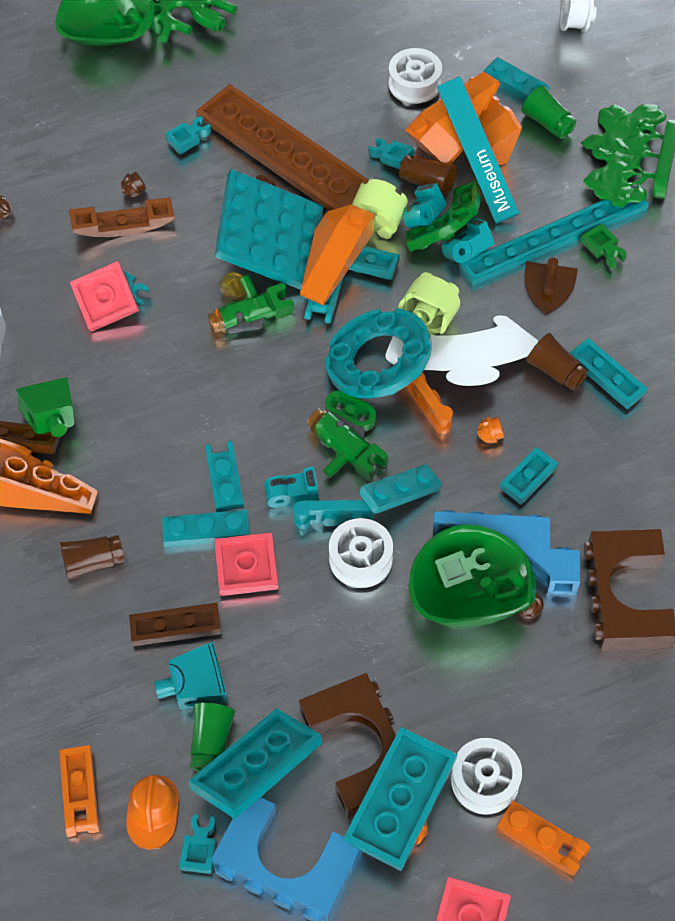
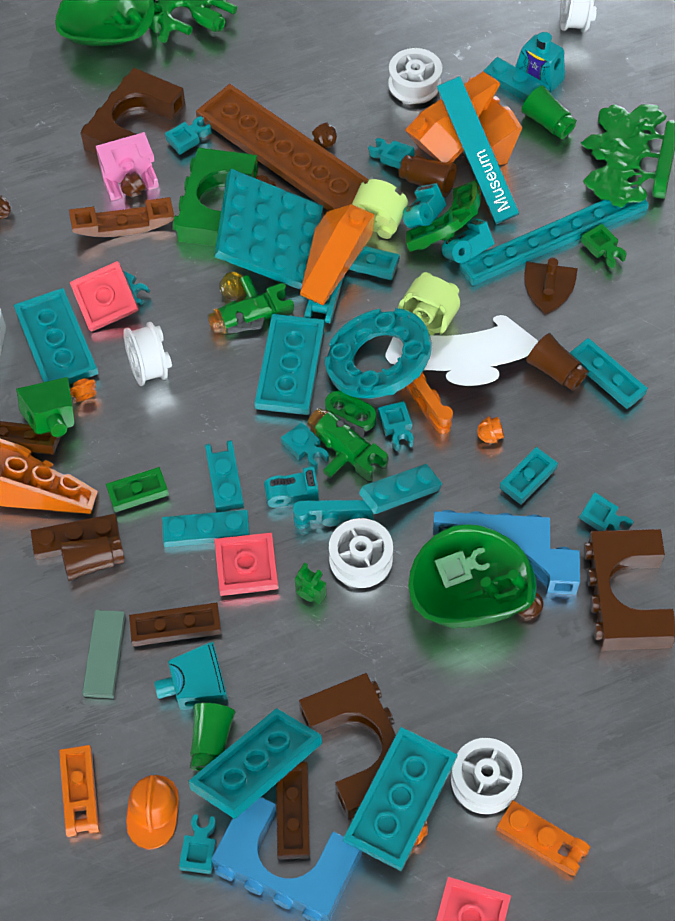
(47, 539): none -> reddish brown plate
(55, 337): none -> teal plate
(83, 389): none -> orange plate
(104, 654): none -> sand green tile
(125, 157): none -> bright pink panel
(136, 92): none -> reddish brown arch
(137, 489): none -> green plate
(147, 353): none -> white wheel
(208, 171): none -> green arch
(290, 364): none -> teal plate
(293, 814): none -> reddish brown plate
(304, 443): none -> teal plate
(309, 584): none -> green plate
(325, 135): none -> reddish brown plate
(396, 421): none -> teal plate
(543, 60): none -> teal torso
(601, 514): none -> teal plate

